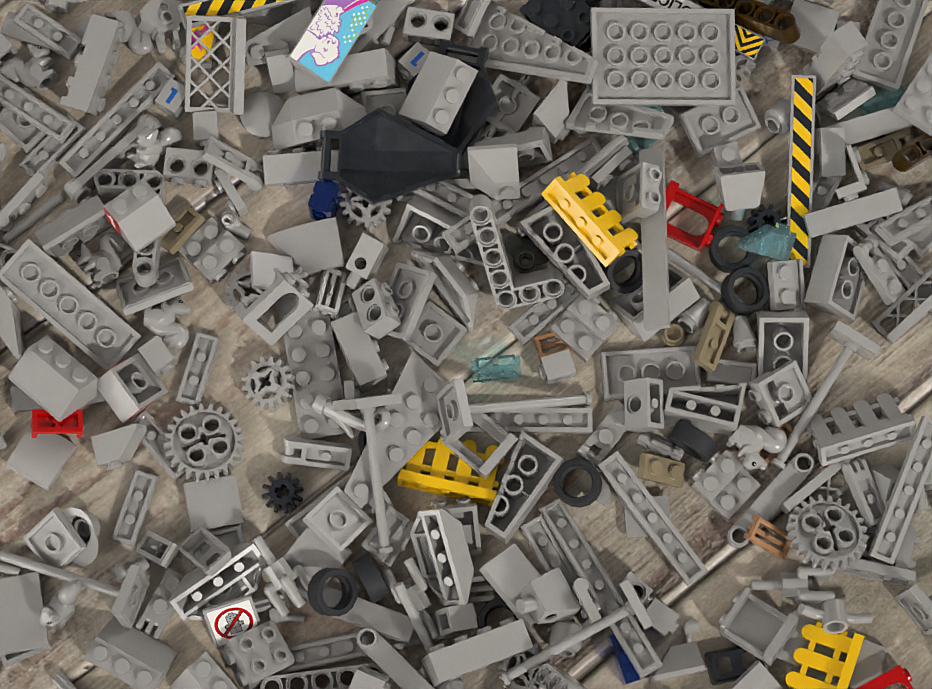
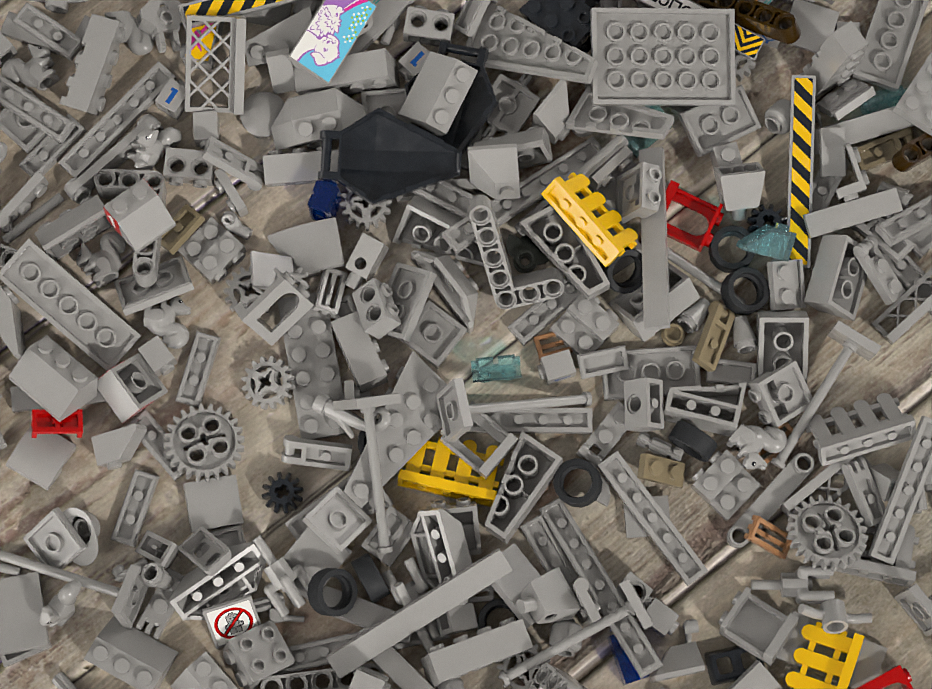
(156, 576): none -> light grey cone
(419, 613): none -> light grey tile
(603, 362): none -> light grey tile

